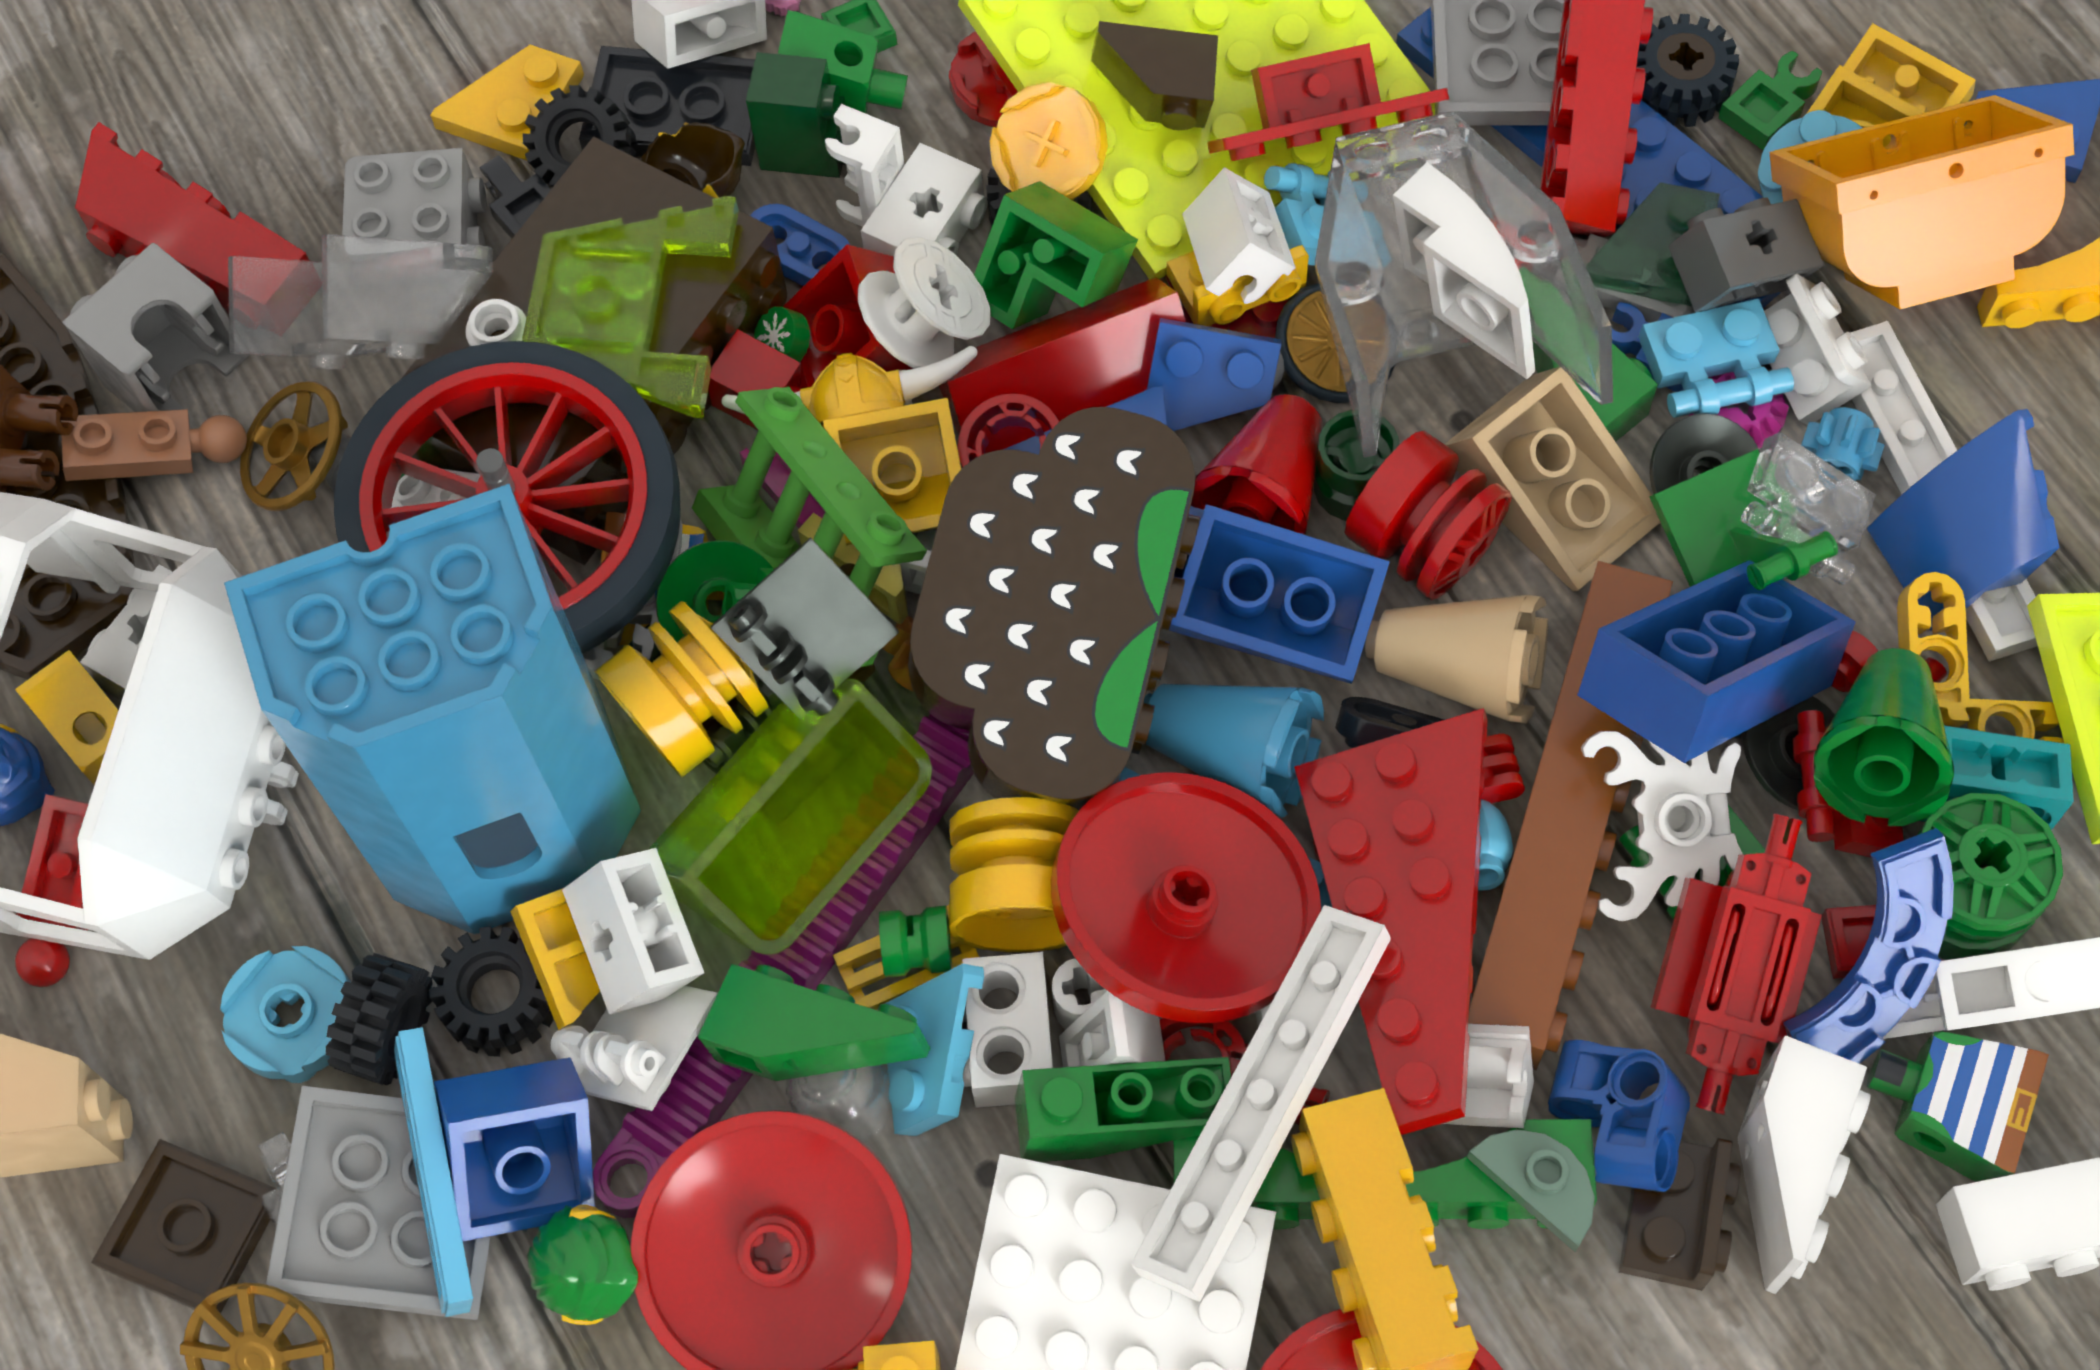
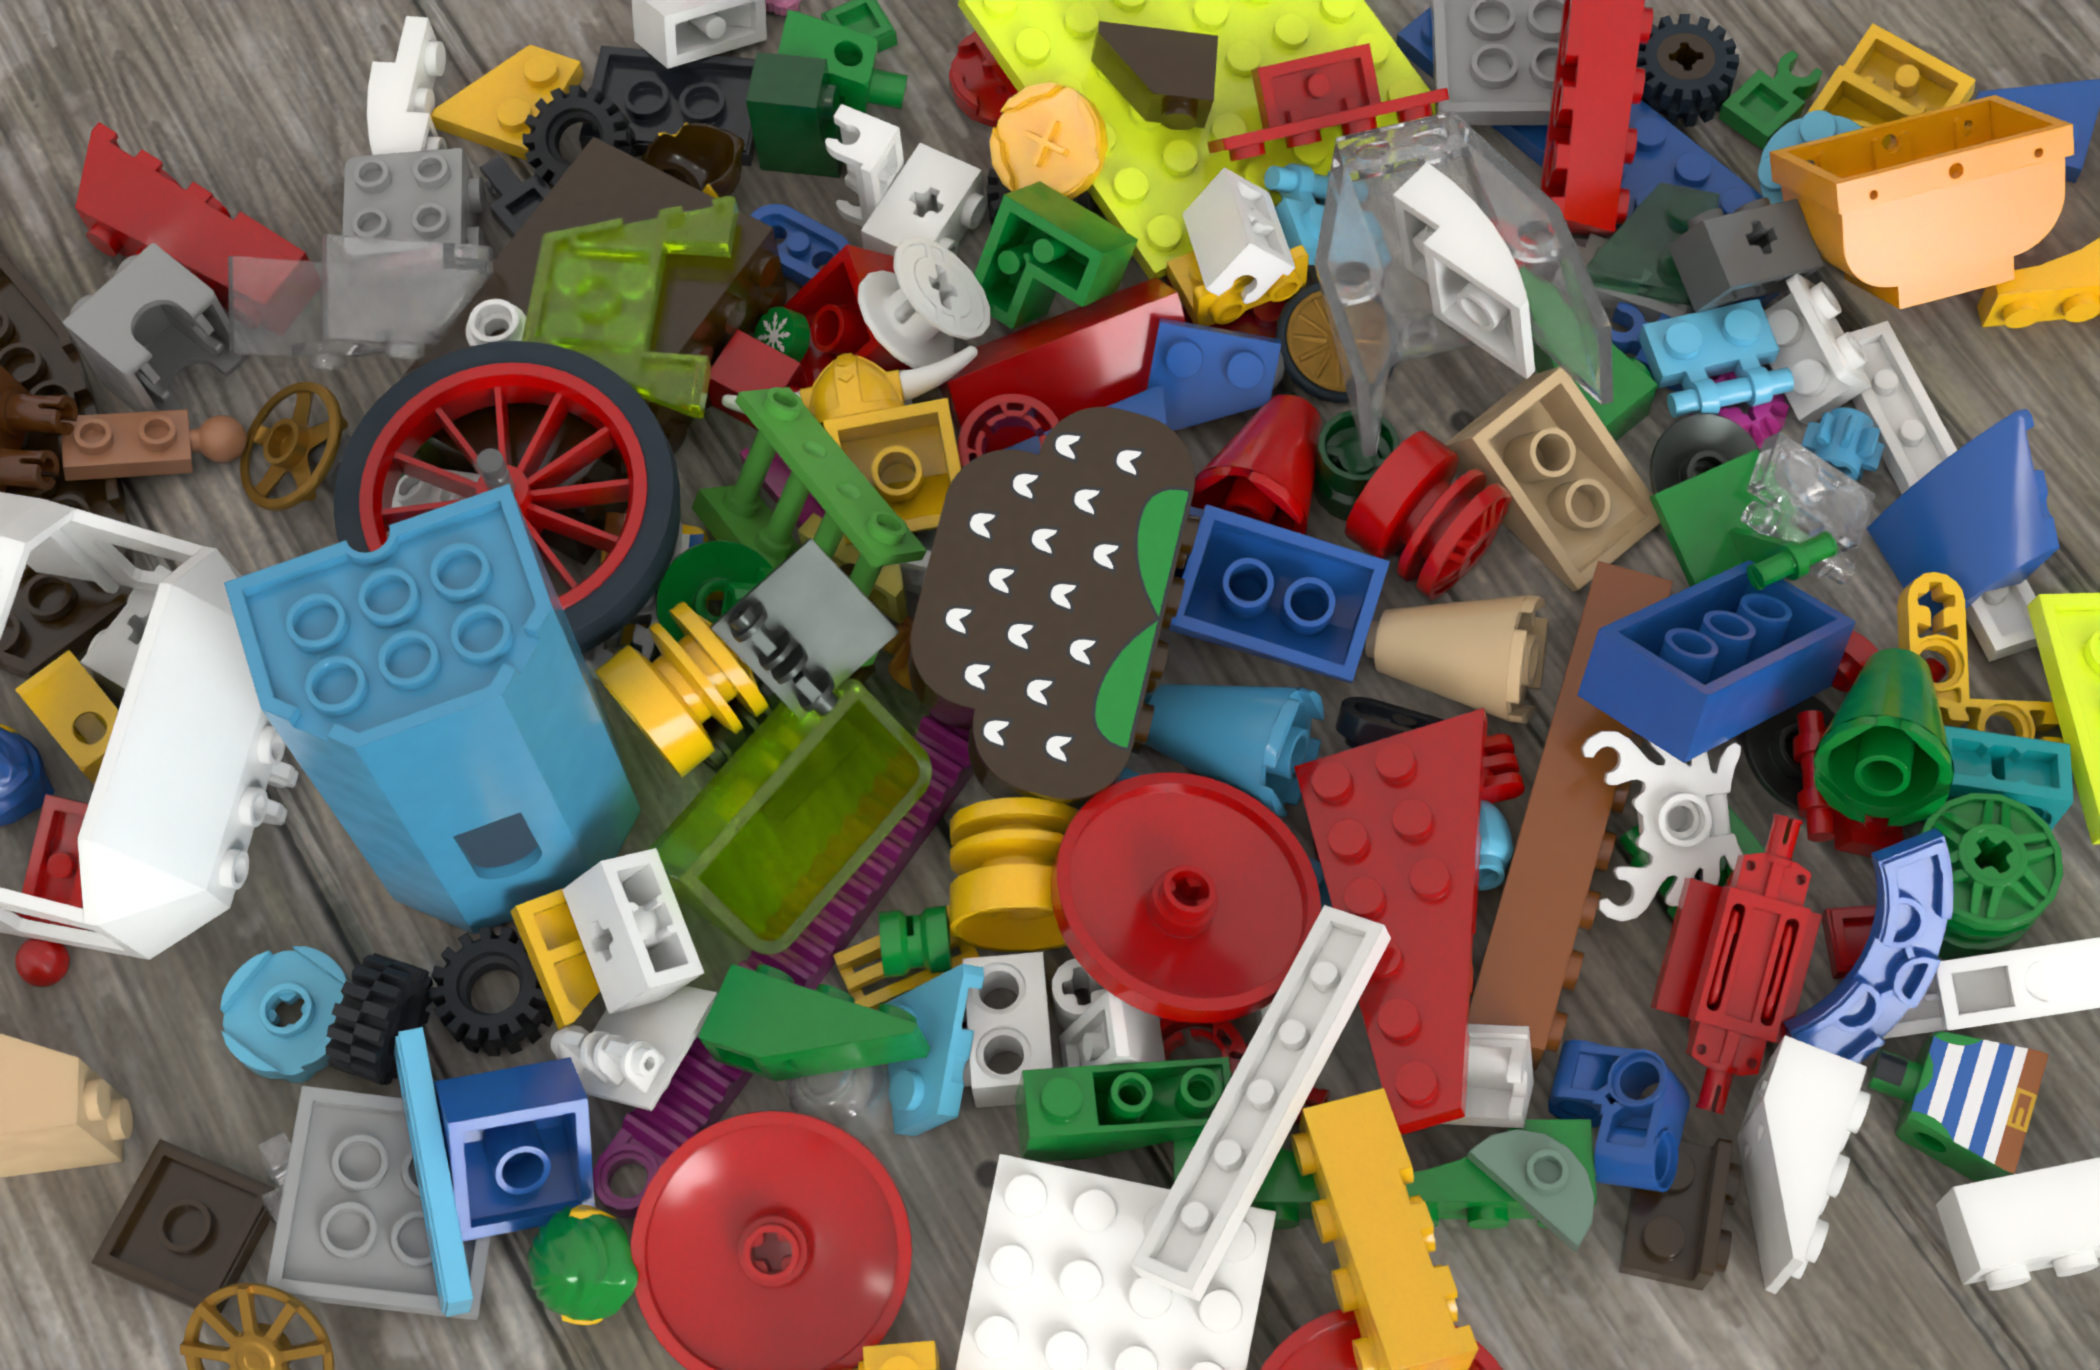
(403, 93): none -> white slope

